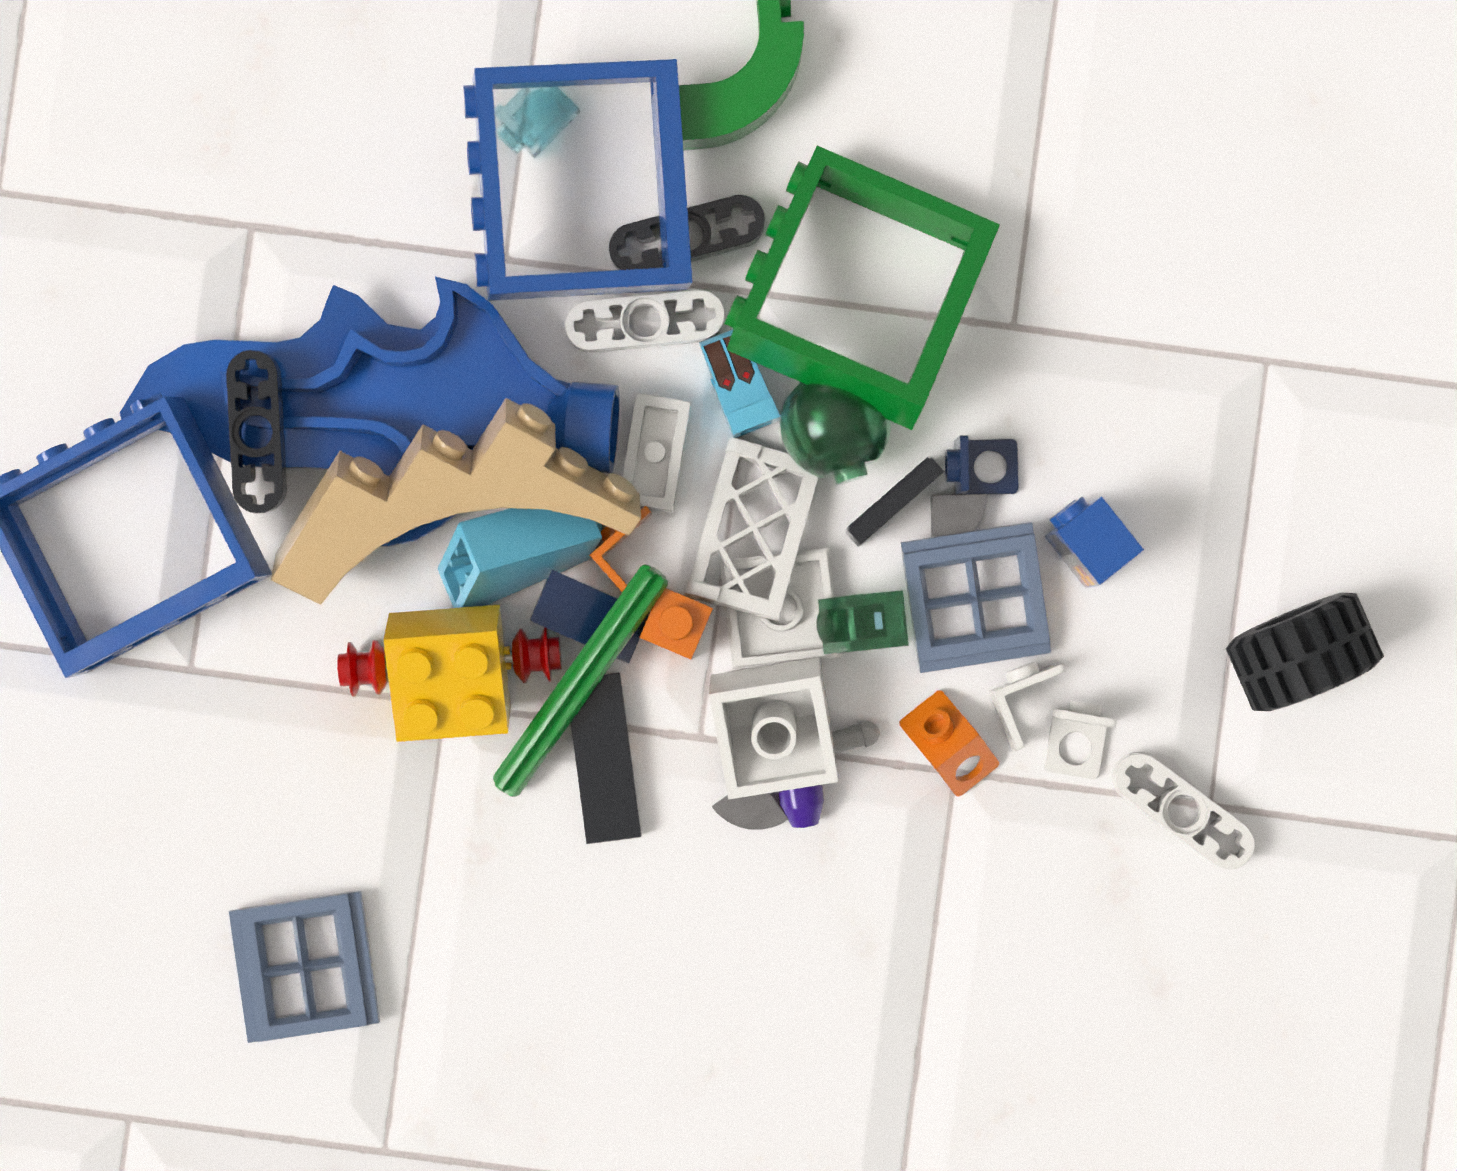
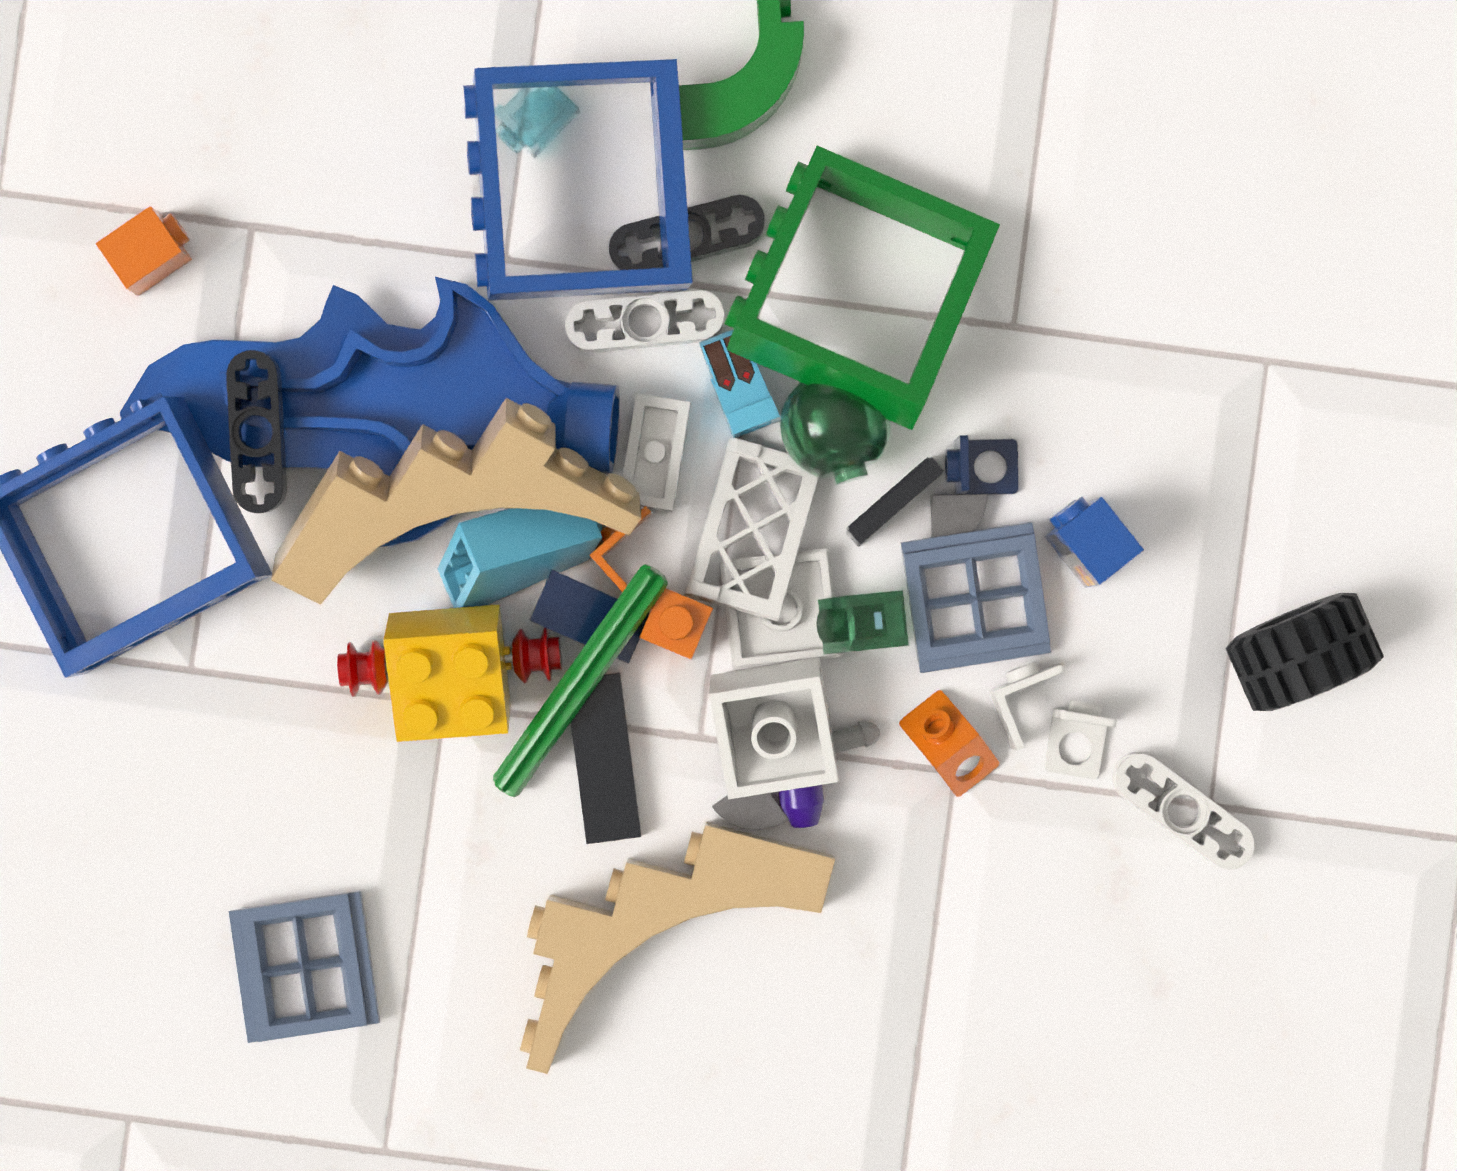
(145, 249): none -> orange brick
(586, 940): none -> tan arch

